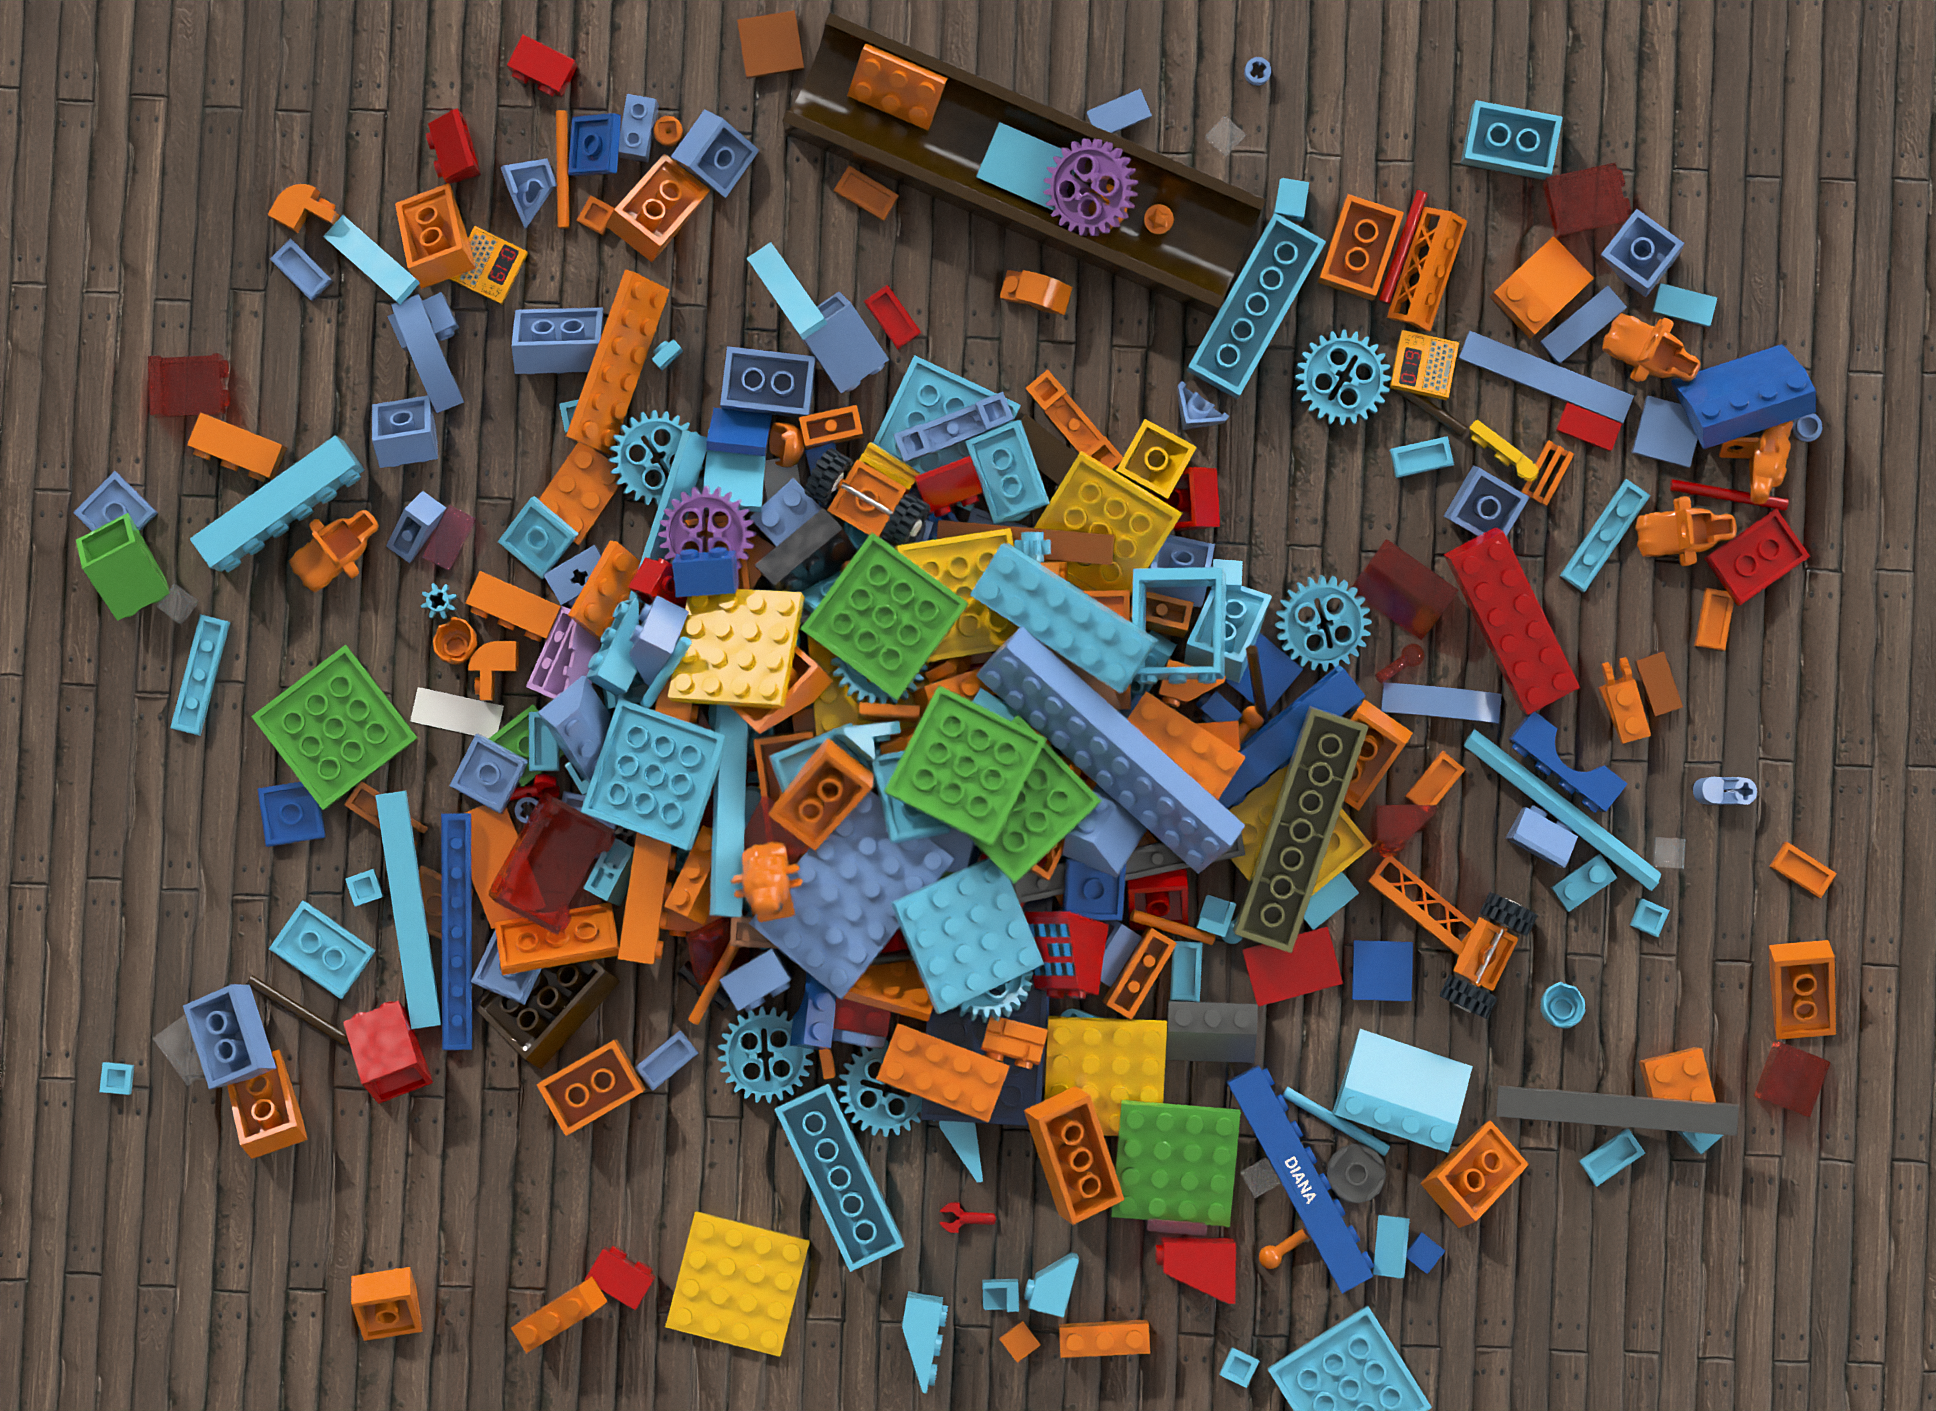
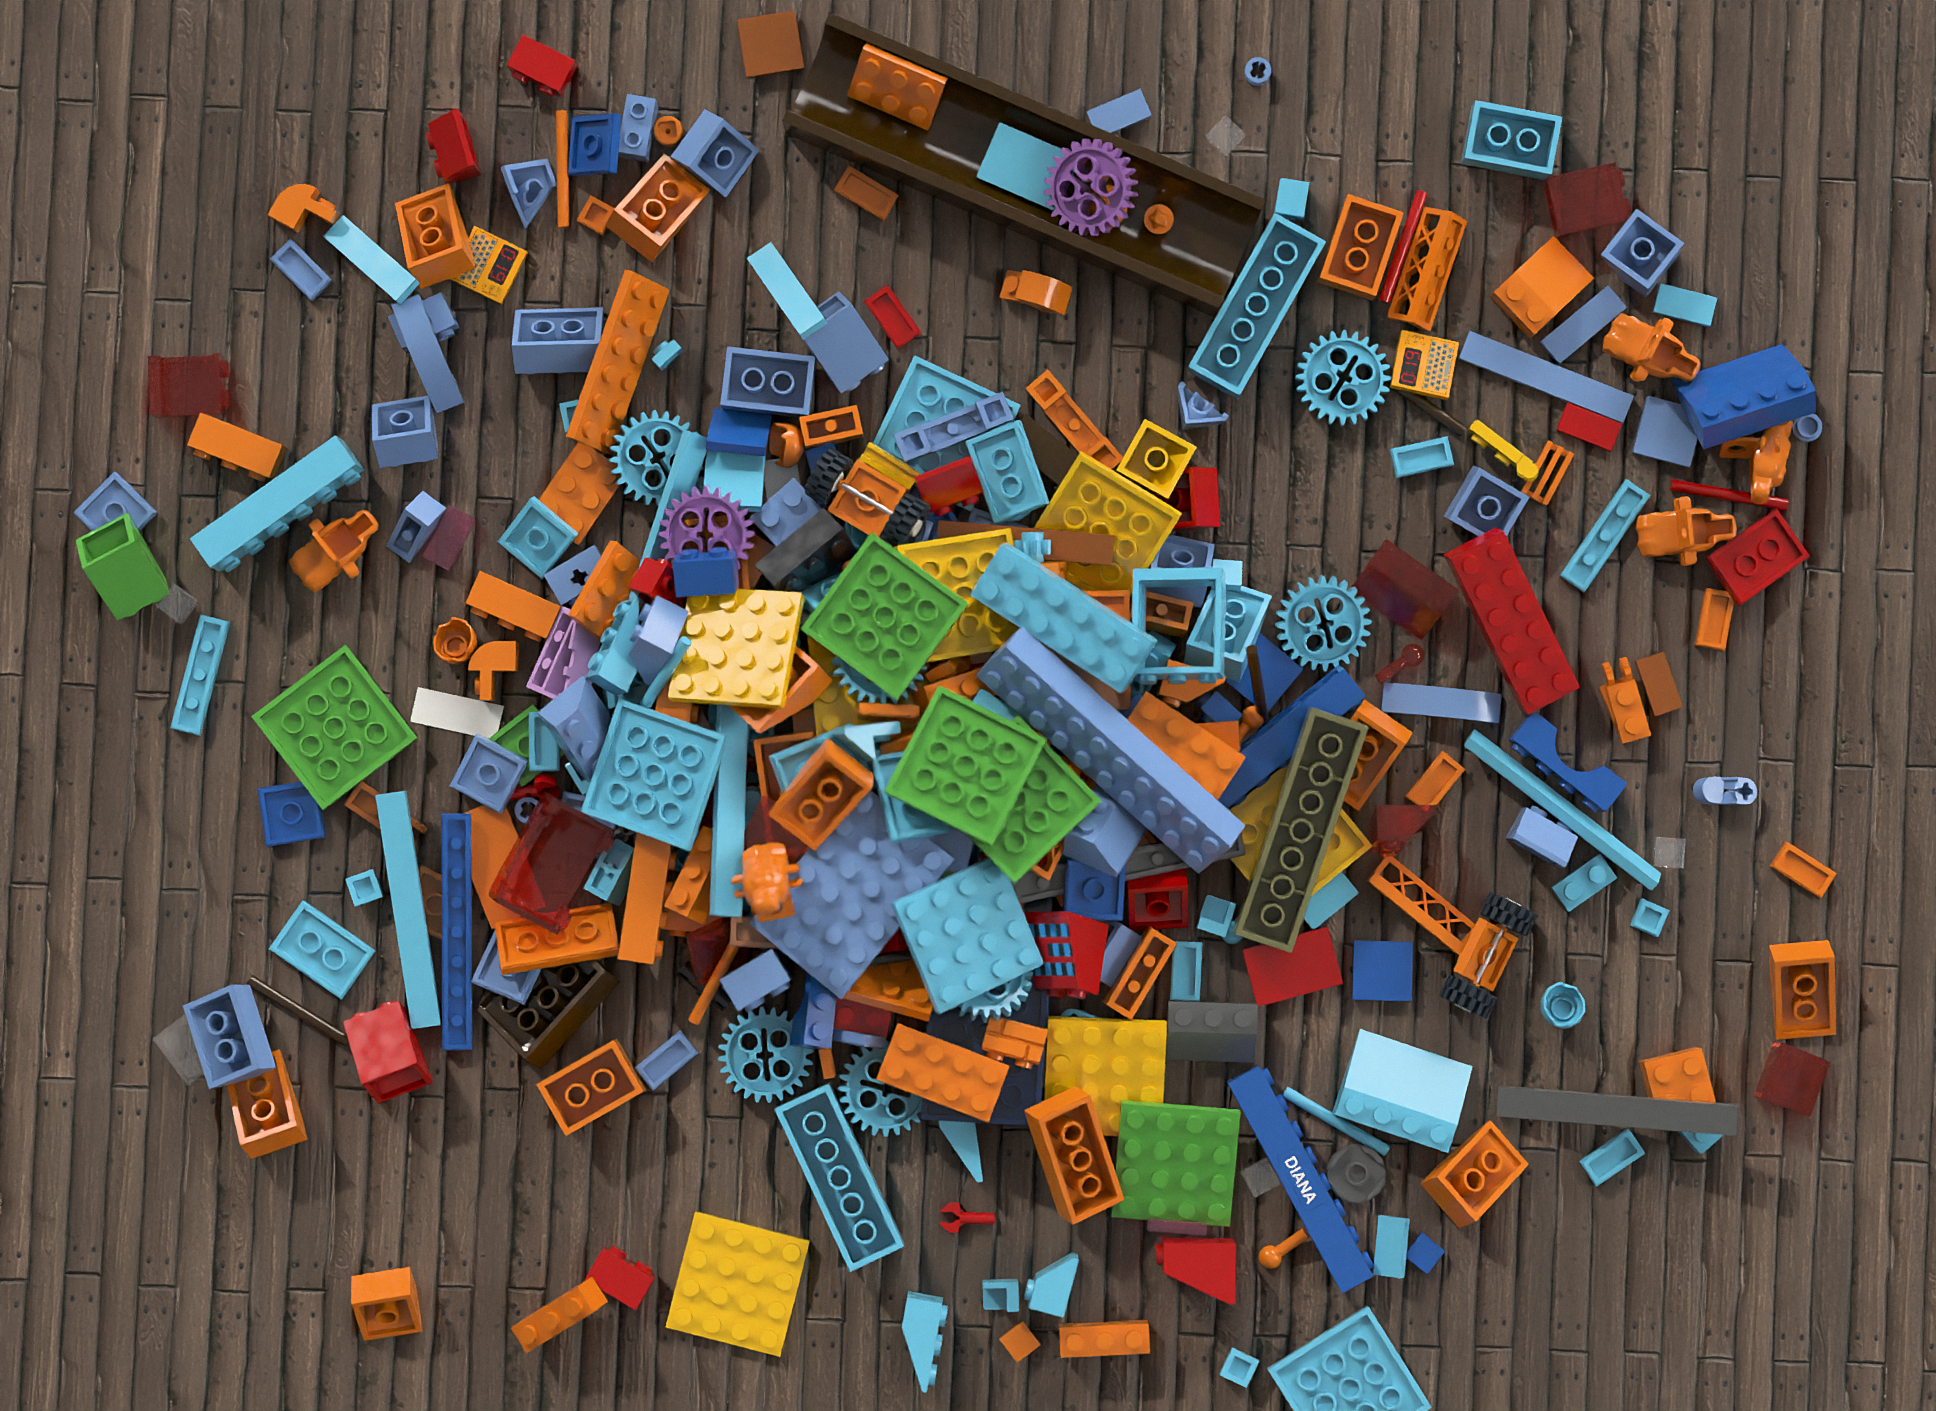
(116, 1078): medium azure plate -> none
(440, 609): medium azure gear -> none
(1172, 927): orange bar -> none

